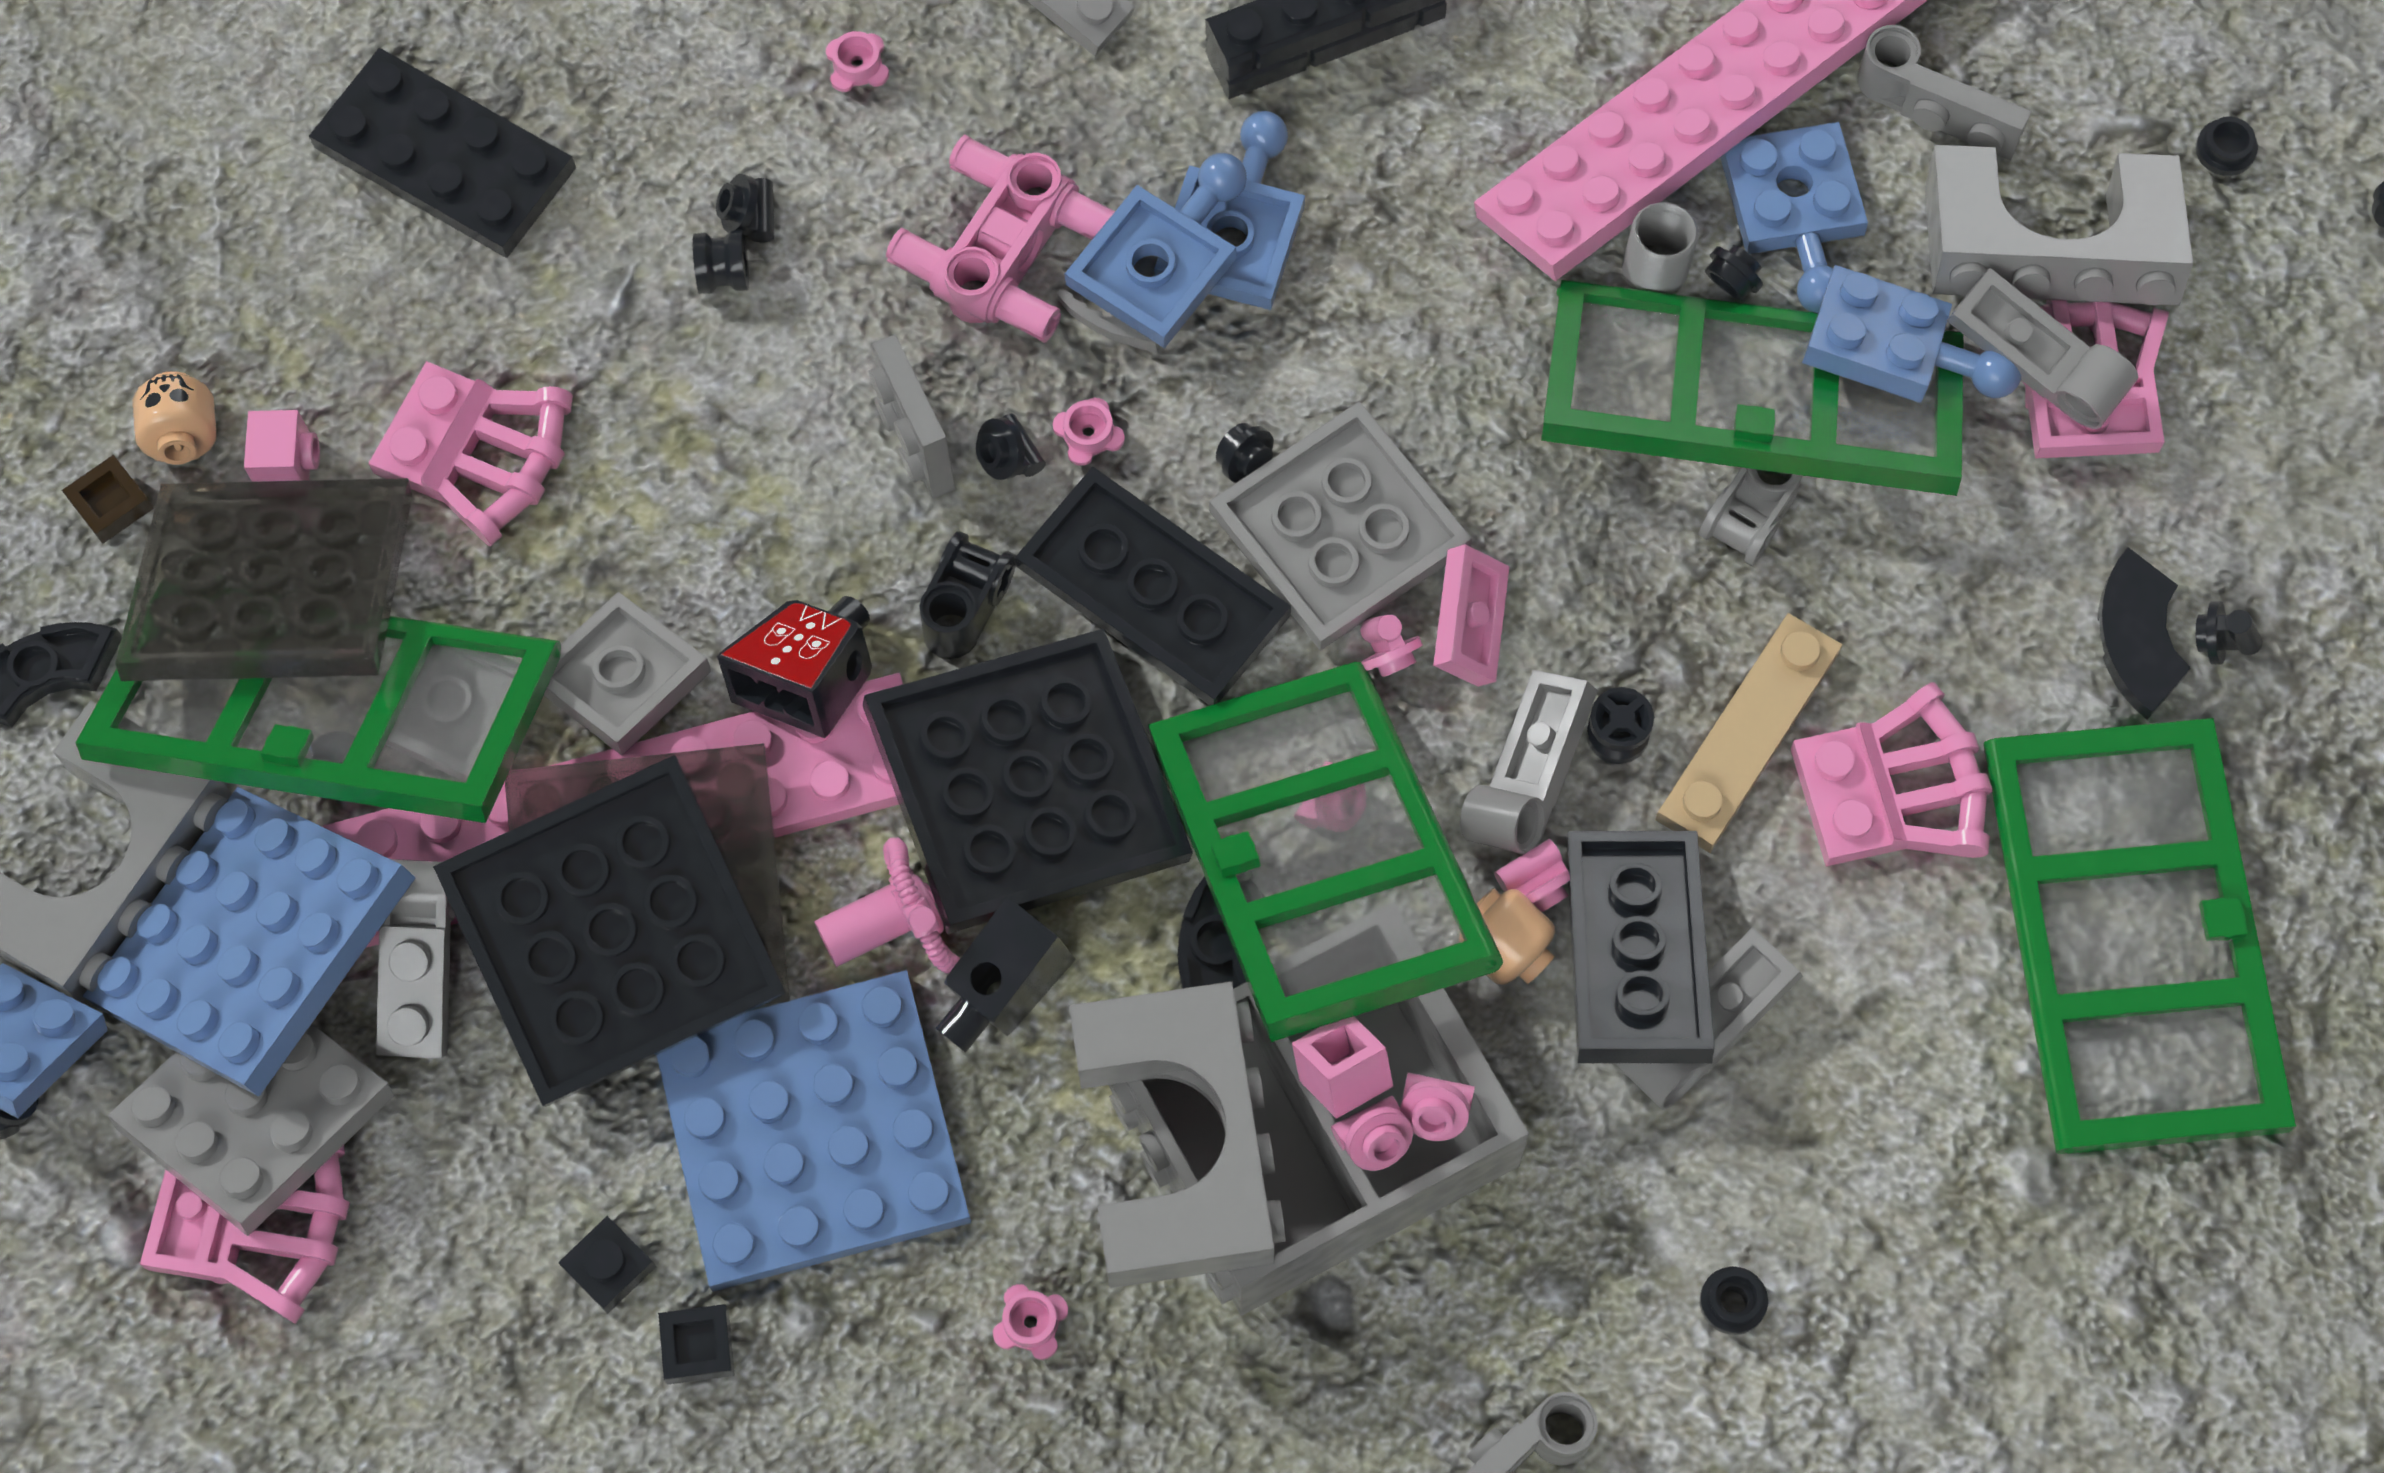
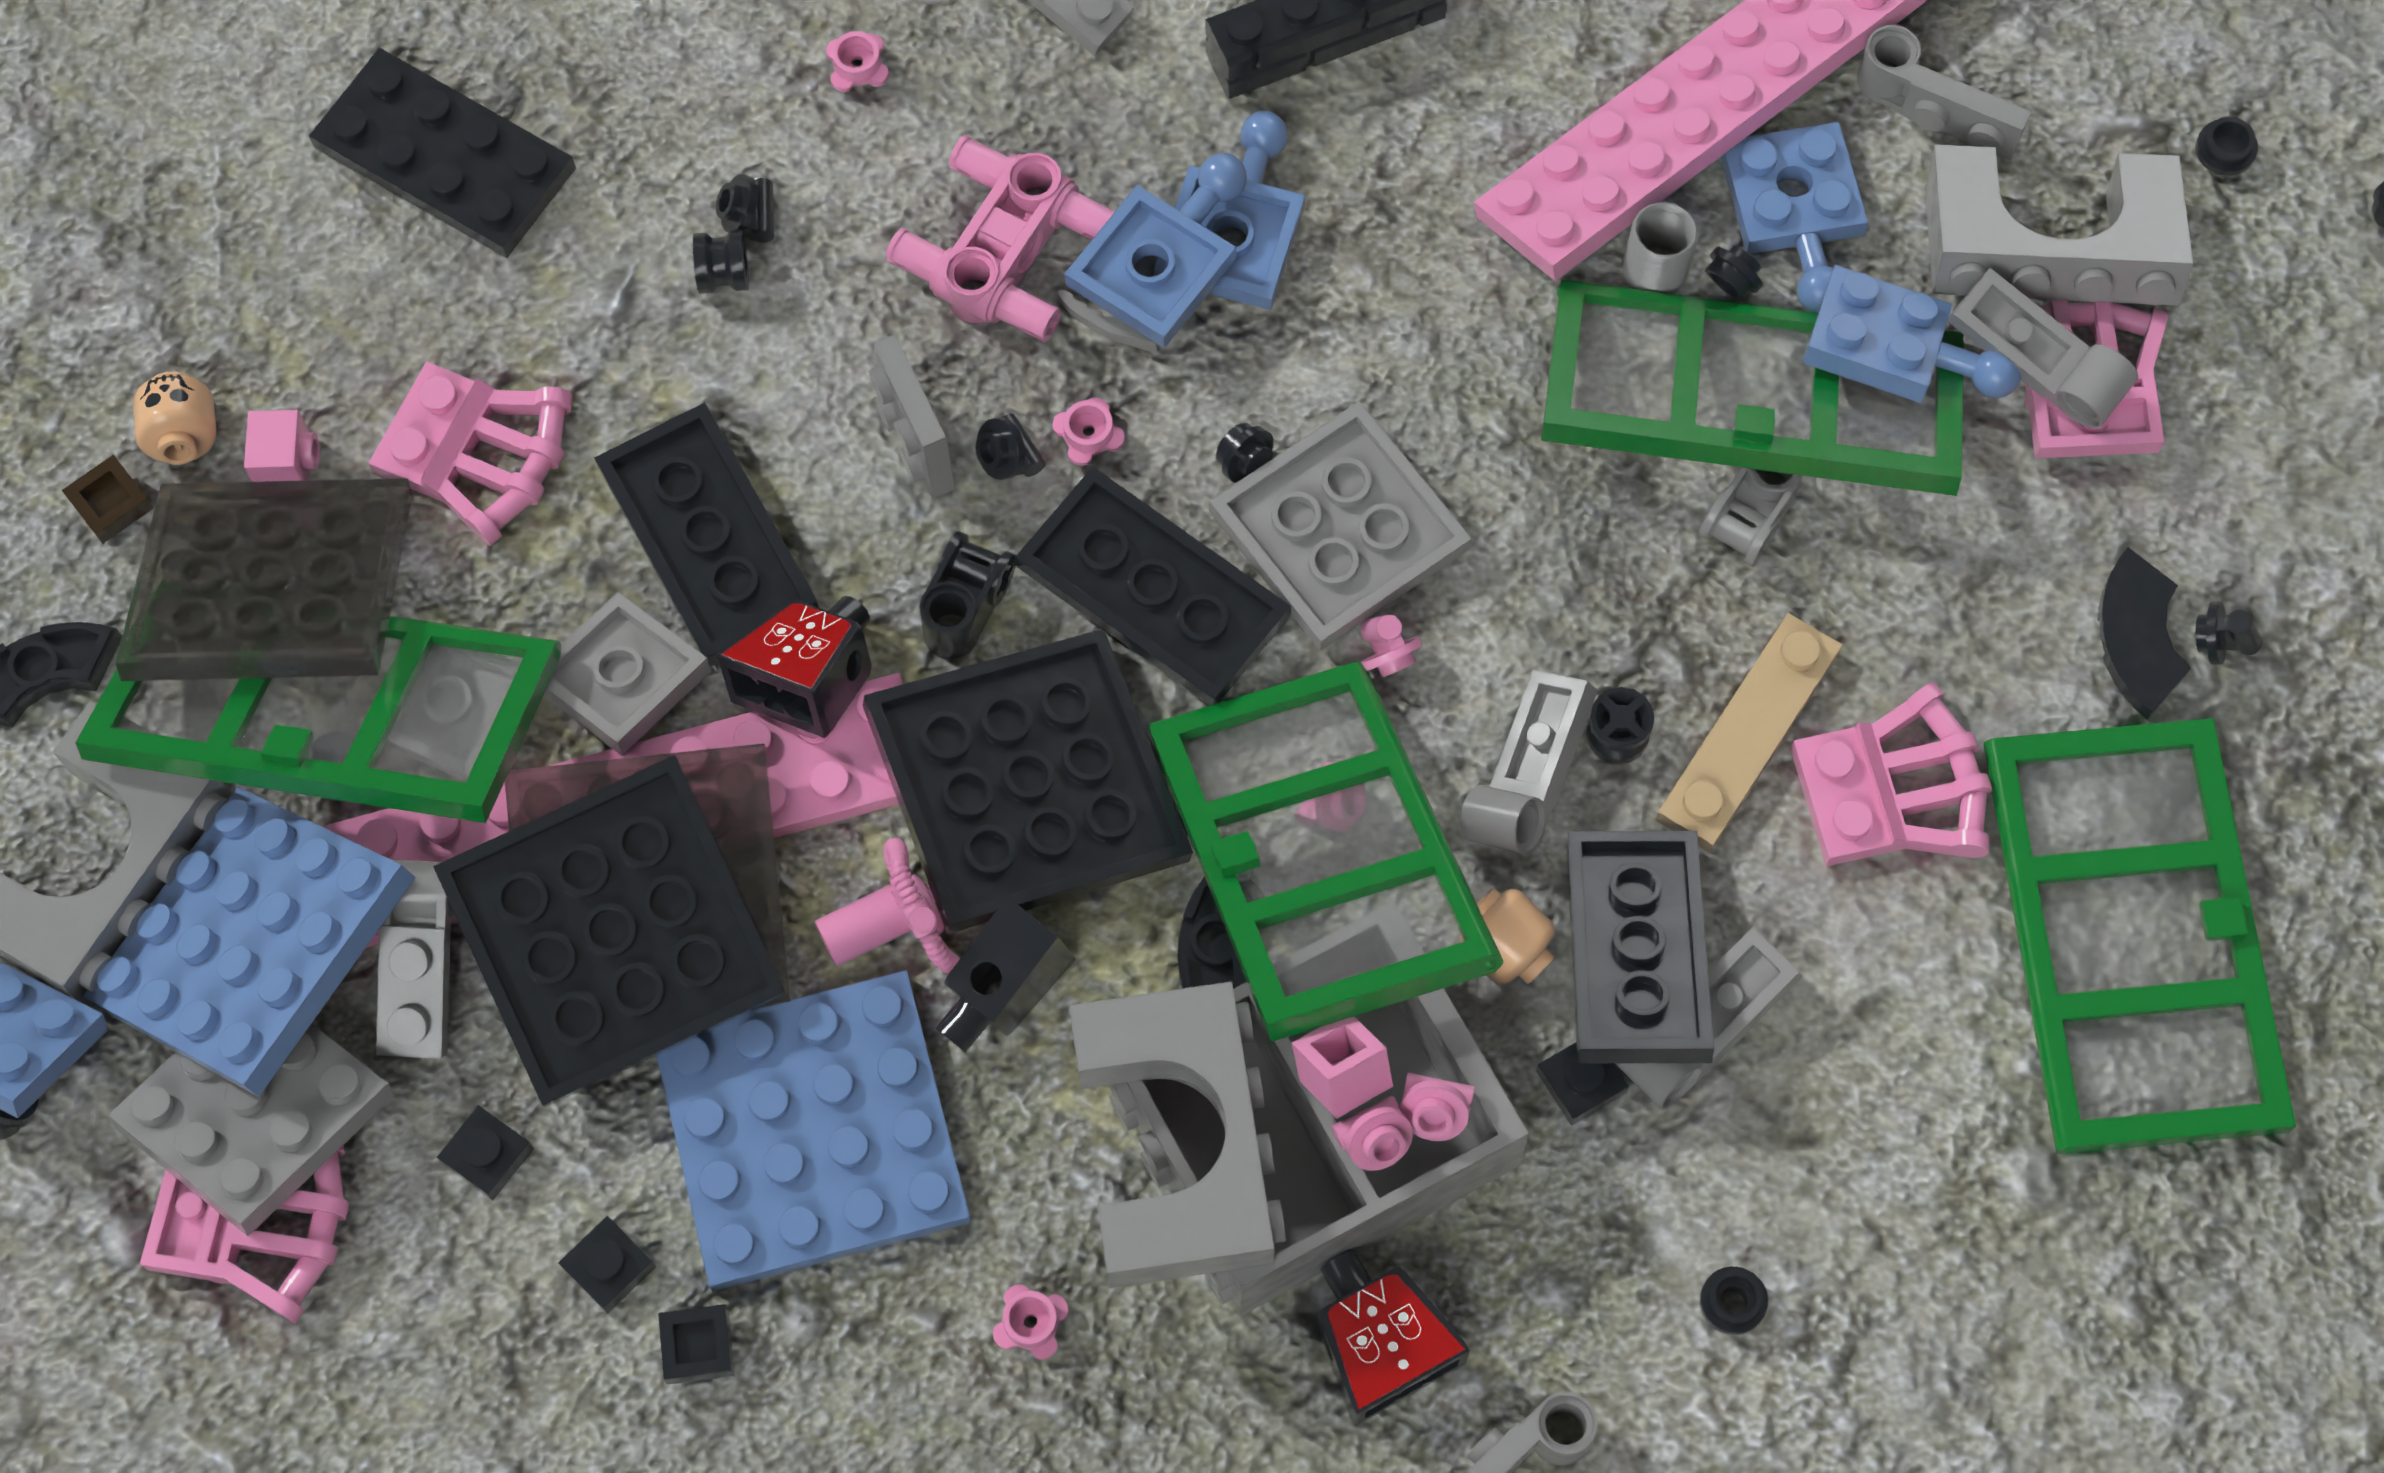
(485, 1152): none -> black plate
(703, 528): none -> black plate
(1383, 1337): none -> torso
(1471, 615): bright pink plate -> none
(1537, 875): bright pink plate -> none
(1580, 1087): none -> black plate

